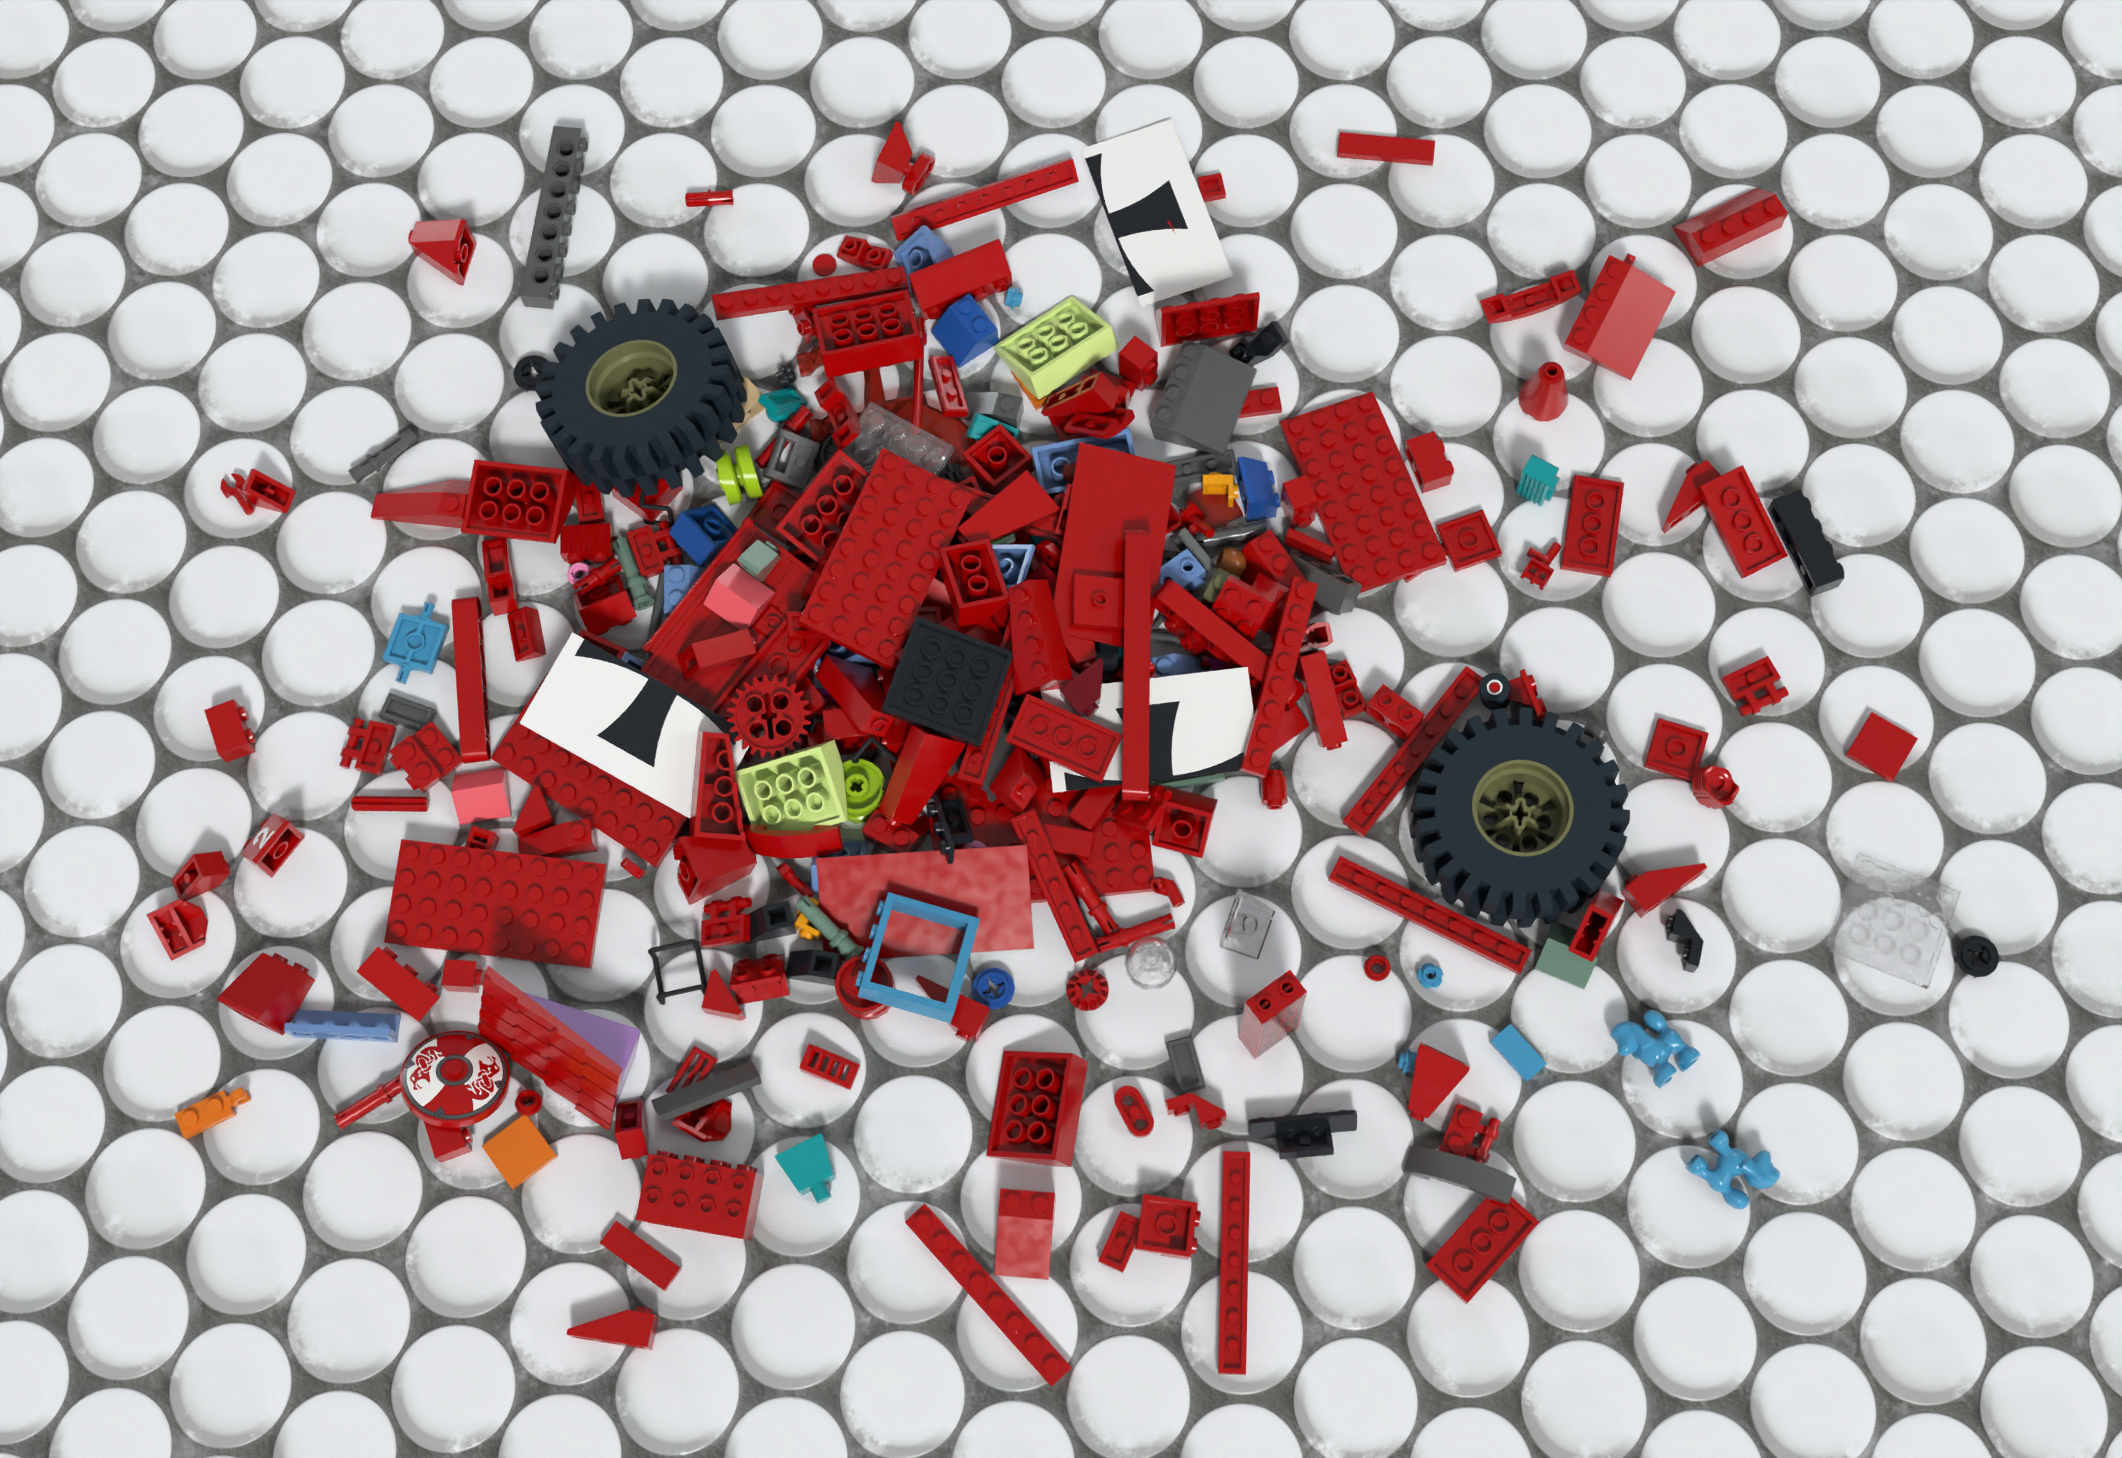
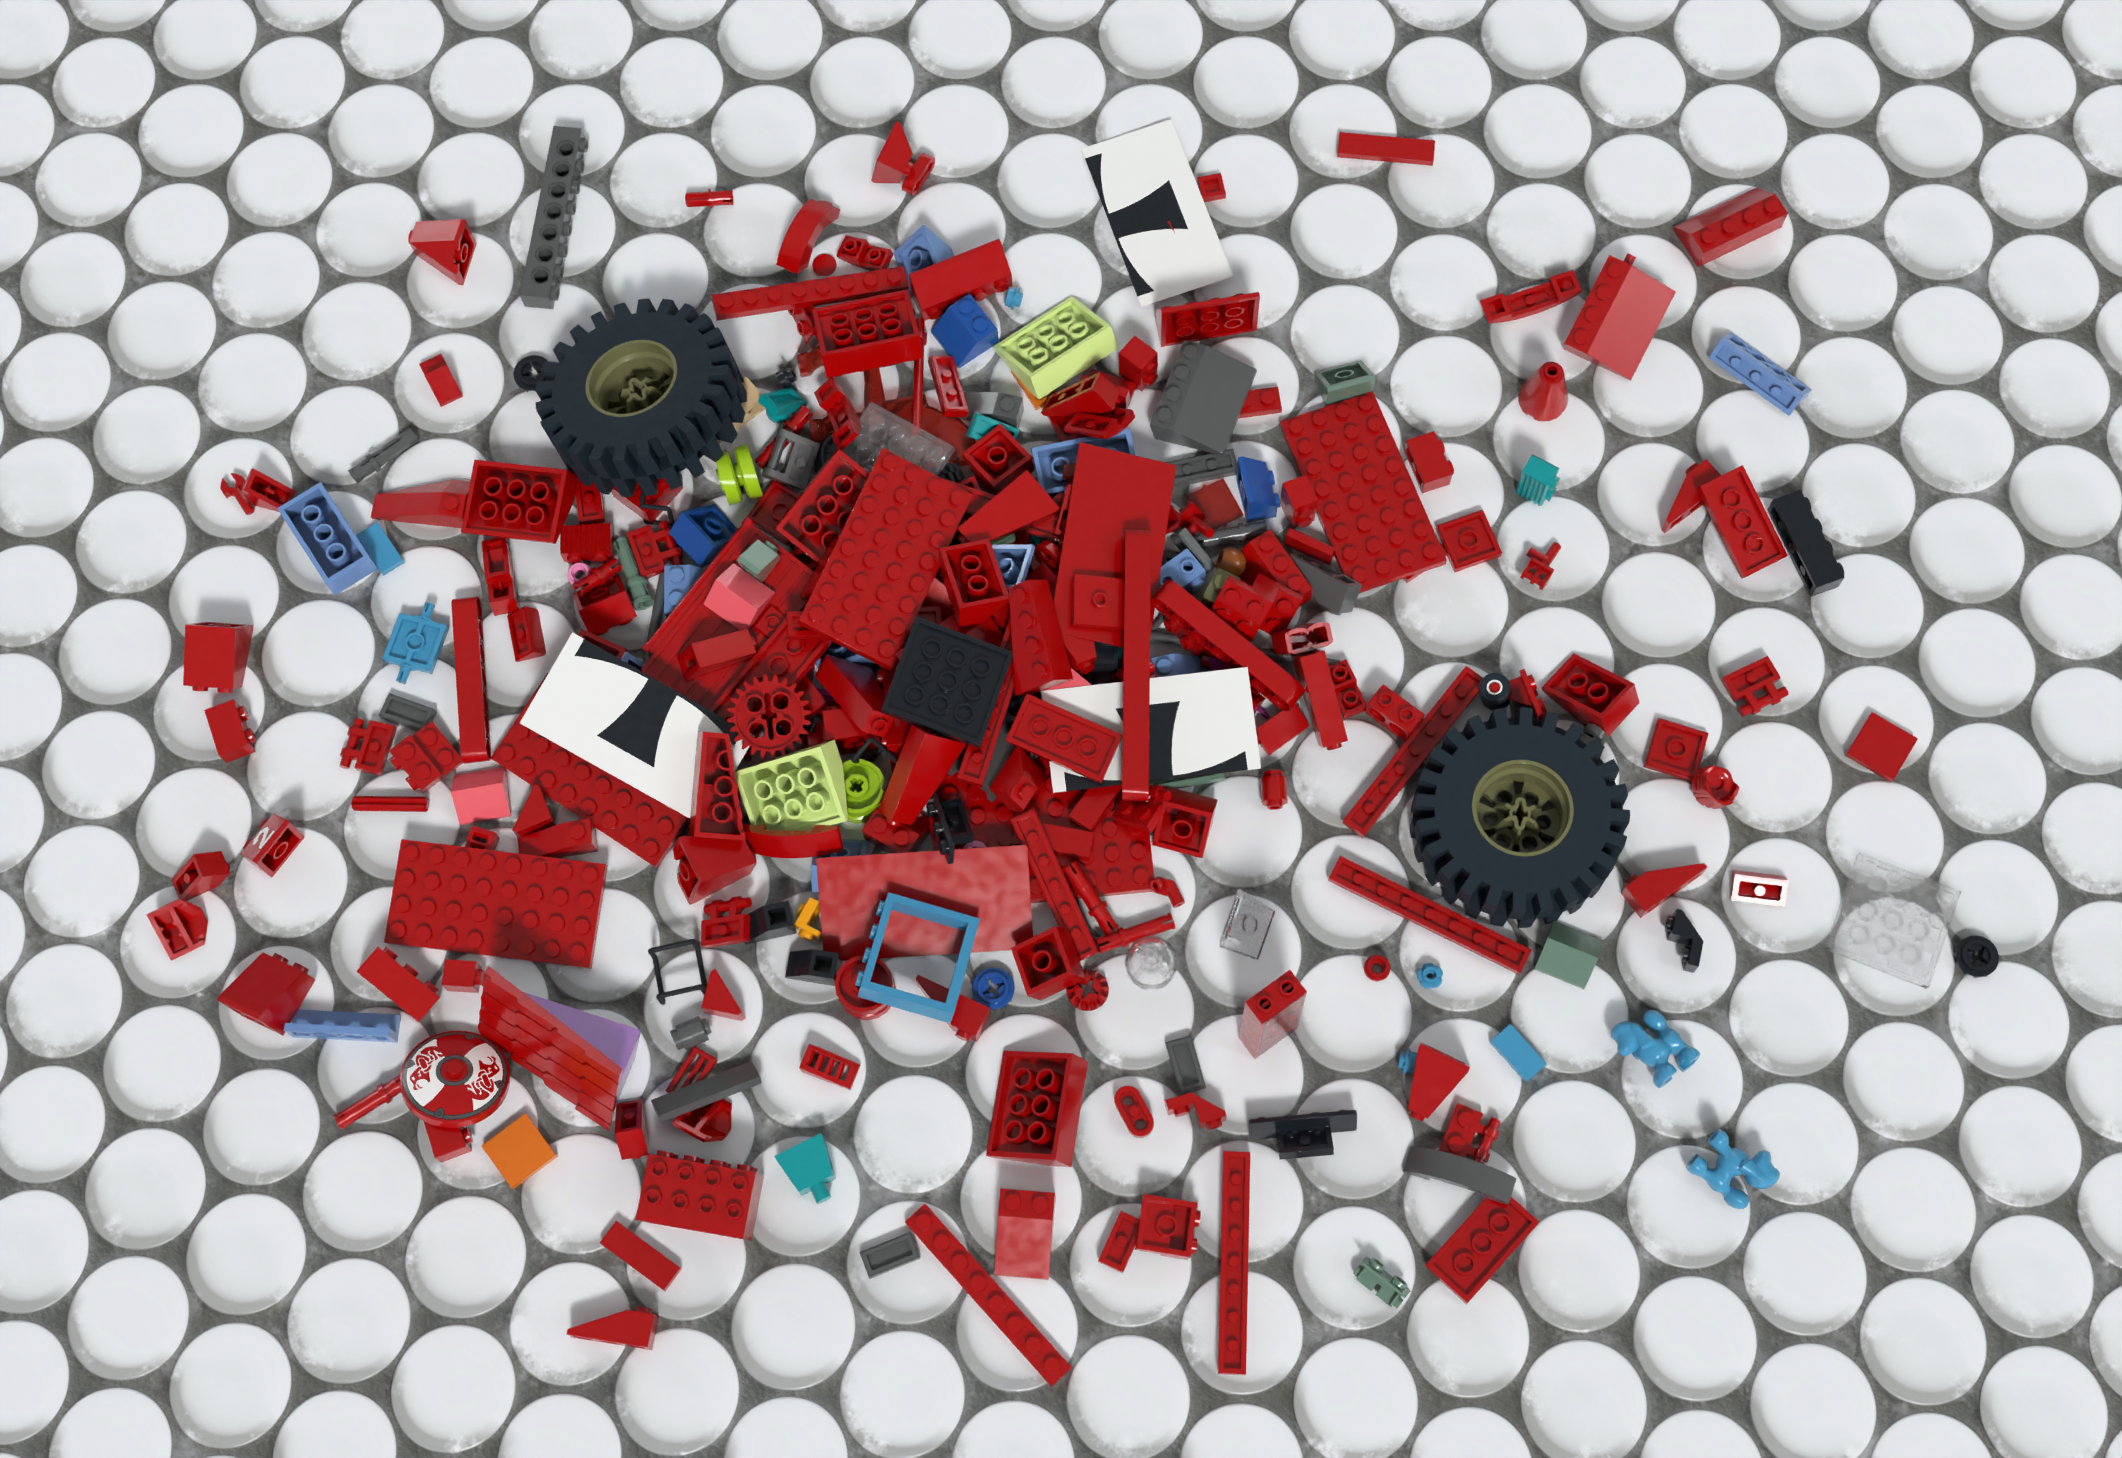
(210, 1112): orange plate -> none
(216, 655): none -> red slope
(327, 538): none -> medium blue brick
(380, 548): none -> dark azure tile
(441, 380): none -> red slope
(525, 1097): red plate -> none
(632, 868): red tile -> none
(691, 1033): none -> dark grey brick
(759, 979): red bracket -> none
(793, 880): red bar -> none
(803, 233): none -> red arch
(838, 938): sand green pin -> none
(890, 1255): none -> dark grey tile
(985, 198): red plate -> none
(1048, 963): none -> red brick
(1084, 691): dark red slope -> none
(1220, 484): light orange bracket -> none
(1262, 347): black slope -> none
(1278, 677): red plate -> none
(1344, 382): none -> sand green slope
(1391, 1287): none -> sand green hinge
(1592, 526): red tile -> none
(1592, 693): none -> red slope
(1595, 925): red slope -> none
(1759, 373): none -> medium blue fence
(1759, 888): none -> slope

